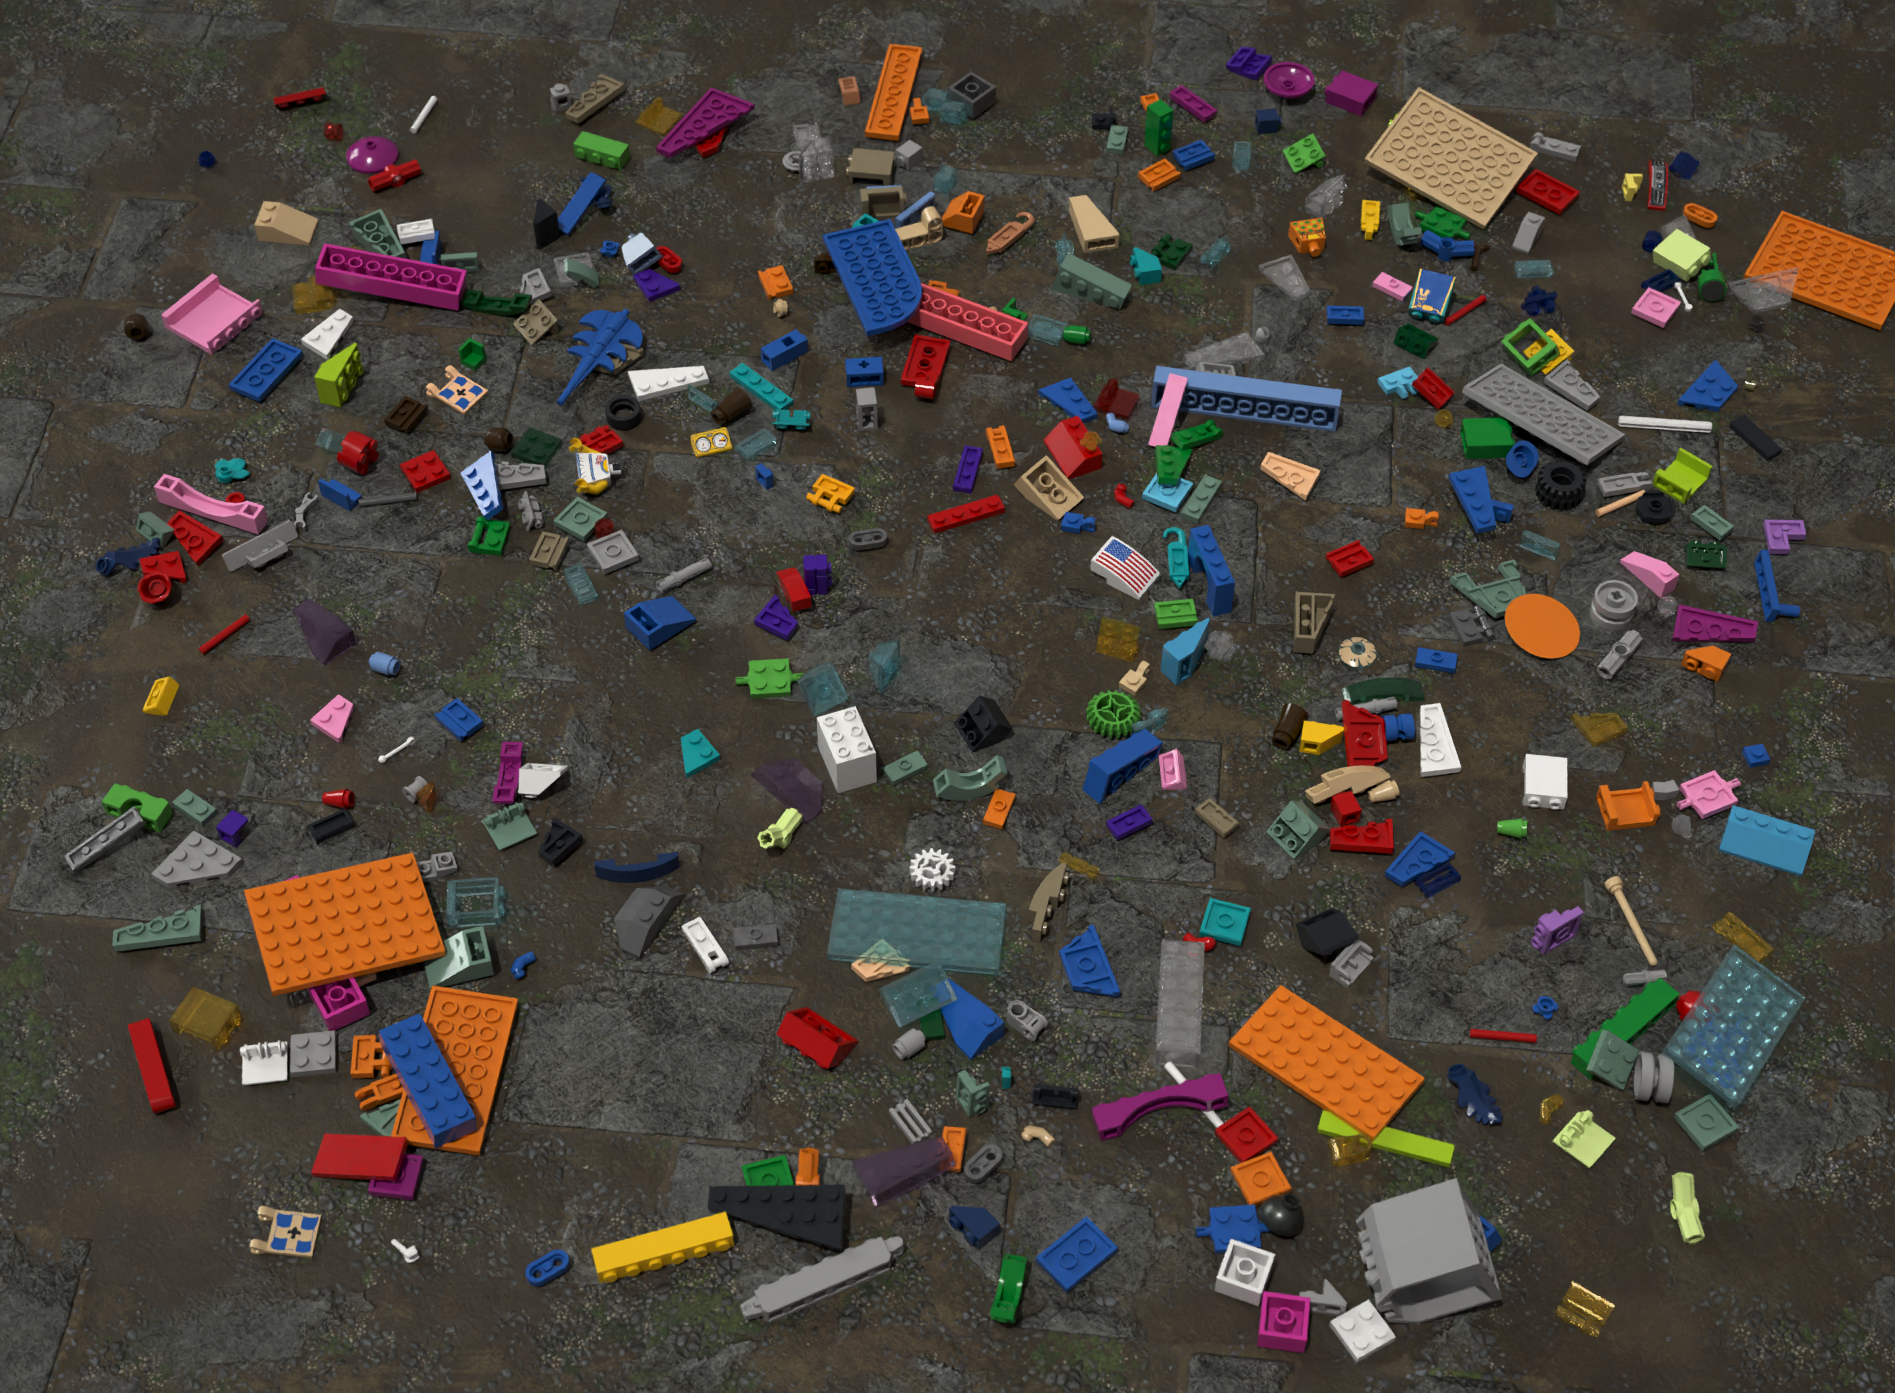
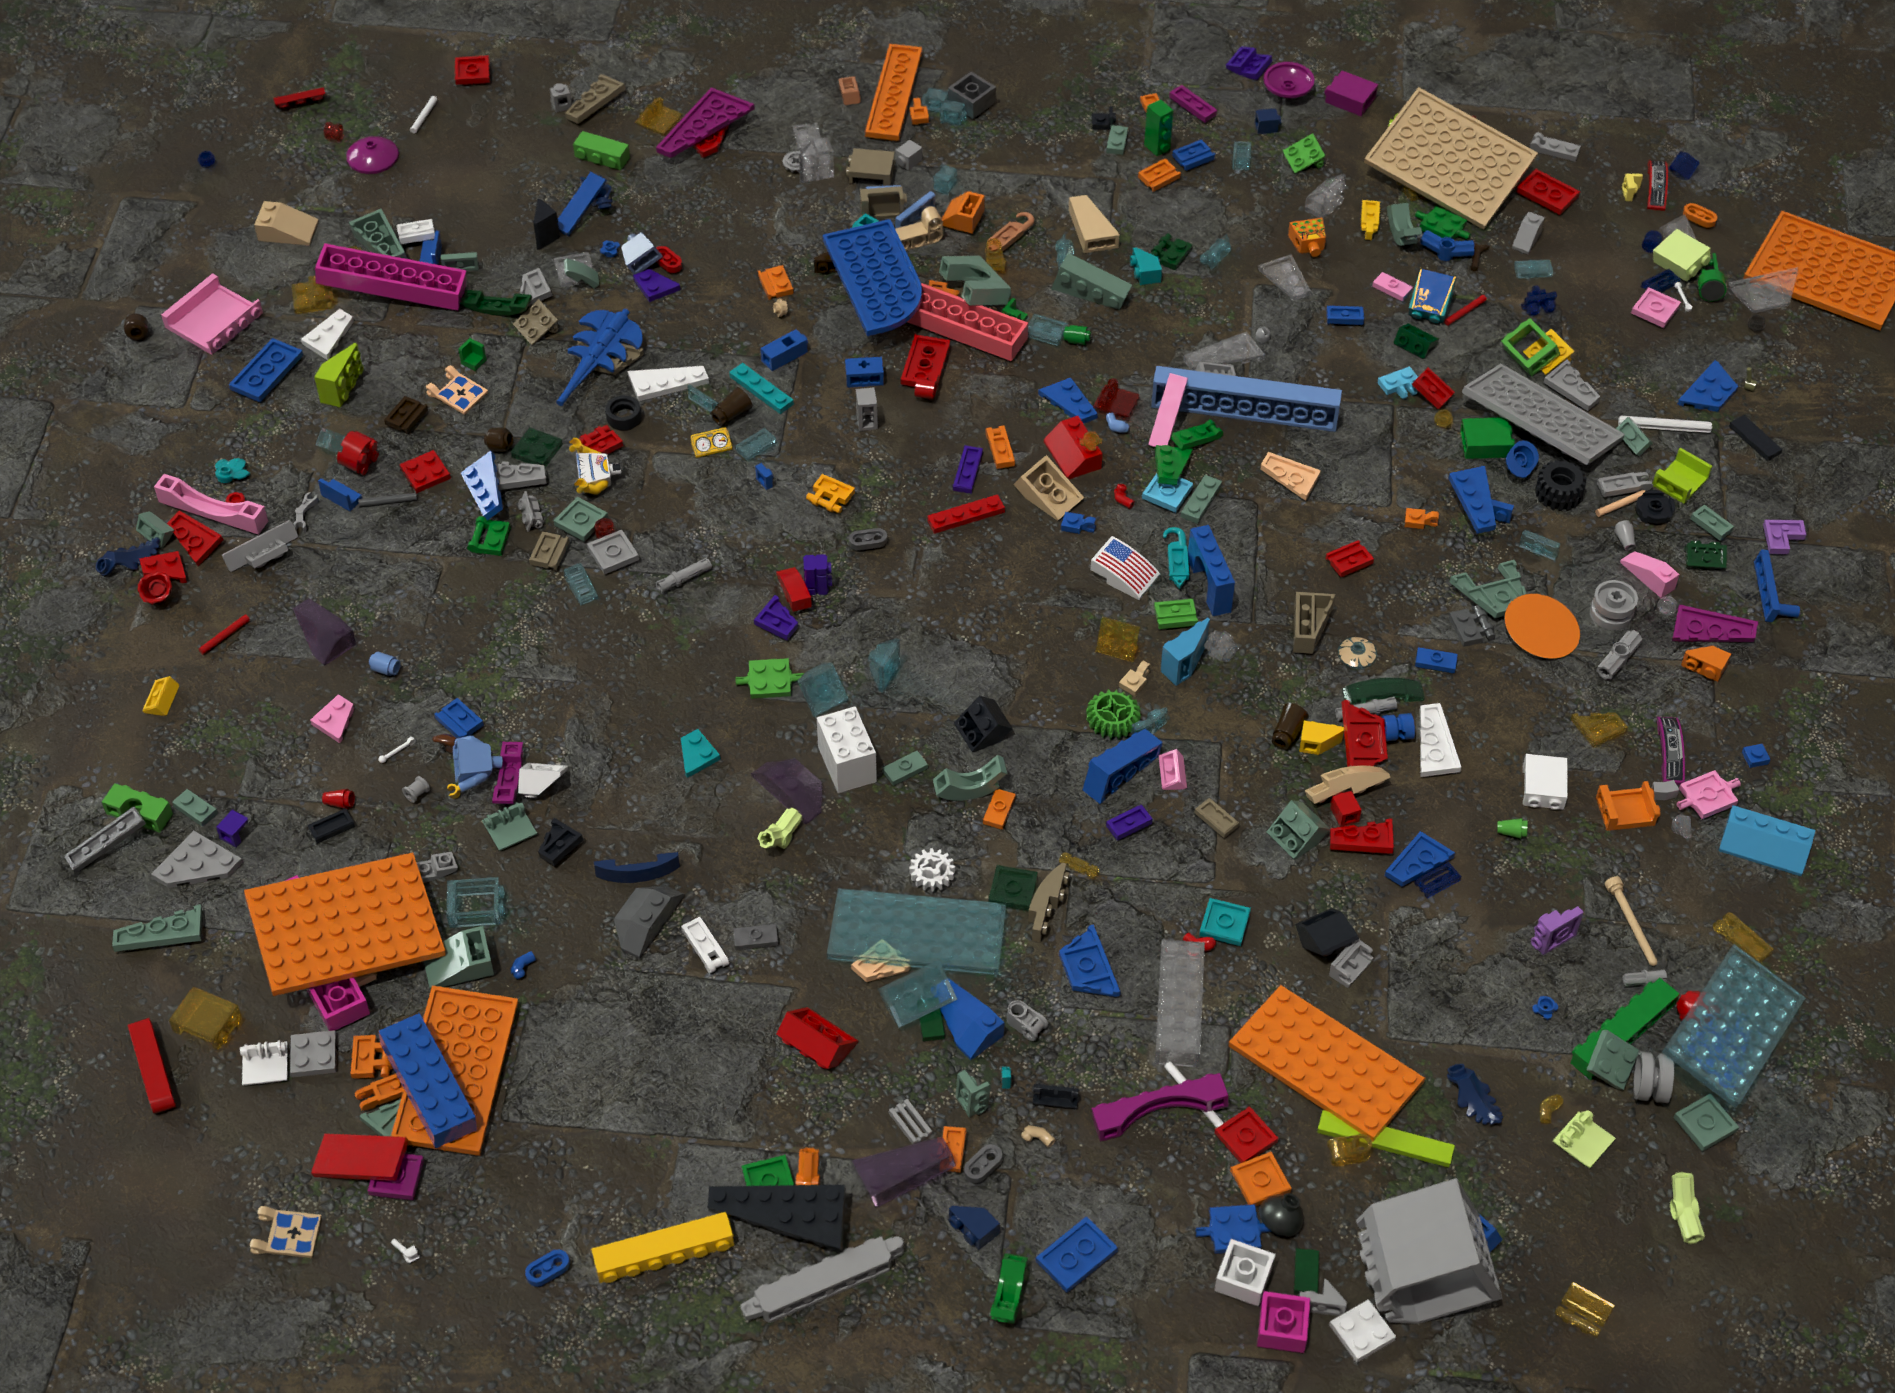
(394, 175): red piece -> none
(427, 796): clear orange slope -> none
(471, 761): none -> medium blue torso
(472, 70): none -> red plate
(657, 620): blue slope -> none
(799, 418): teal hinge -> none
(909, 1043): light grey brick -> none
(982, 283): none -> sand green arch
(995, 259): none -> clear yellow piece
(1013, 887): none -> clear green plate
(1306, 1270): none -> dark green tile
(1384, 791): tan cone -> none
(1501, 1035): red bar -> none
(1625, 533): none -> light grey cone
(1634, 436): none -> sand green plate
(1672, 749): none -> slope

